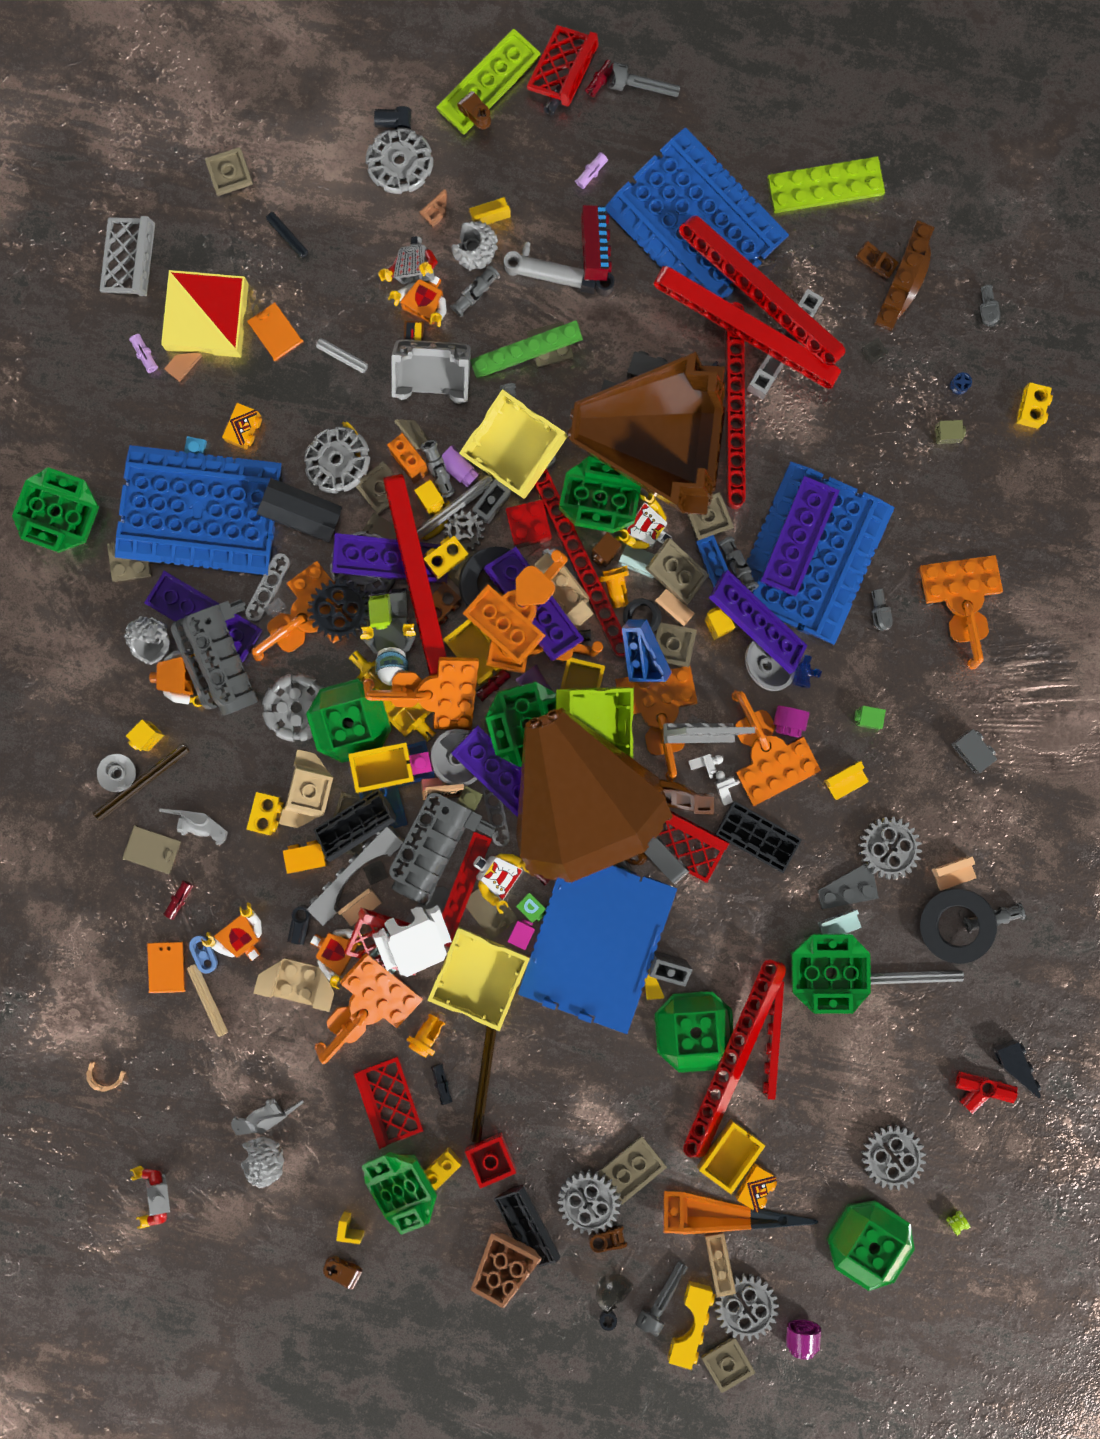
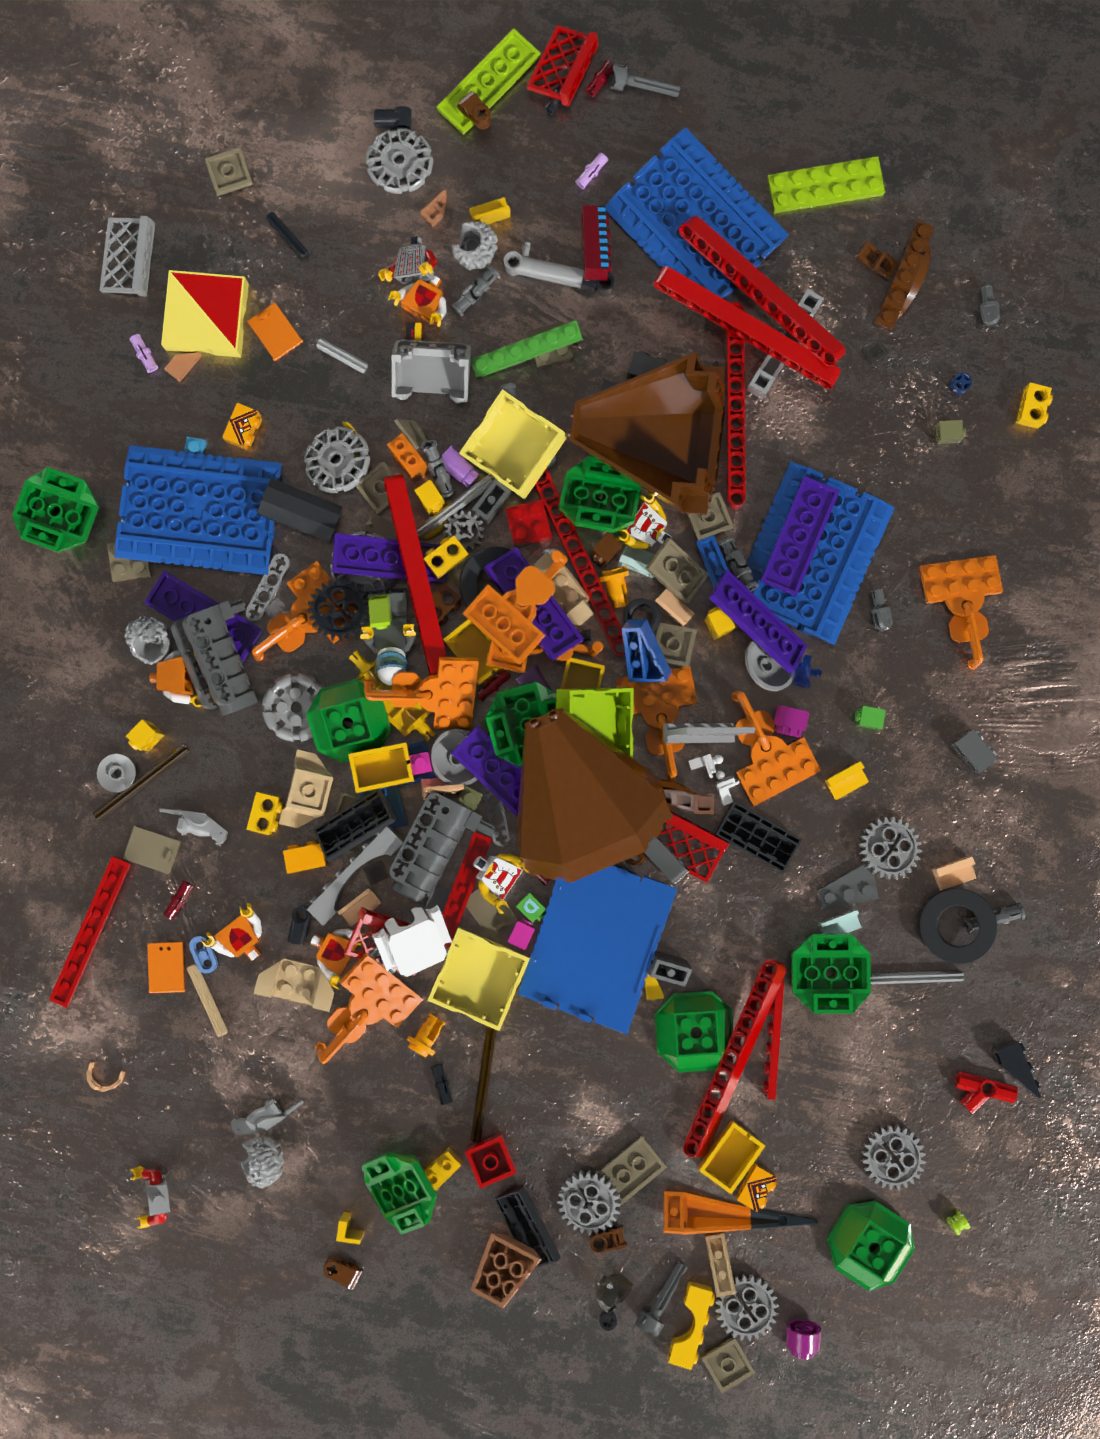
(90, 931): none -> red plate
(371, 1107): red fence -> none

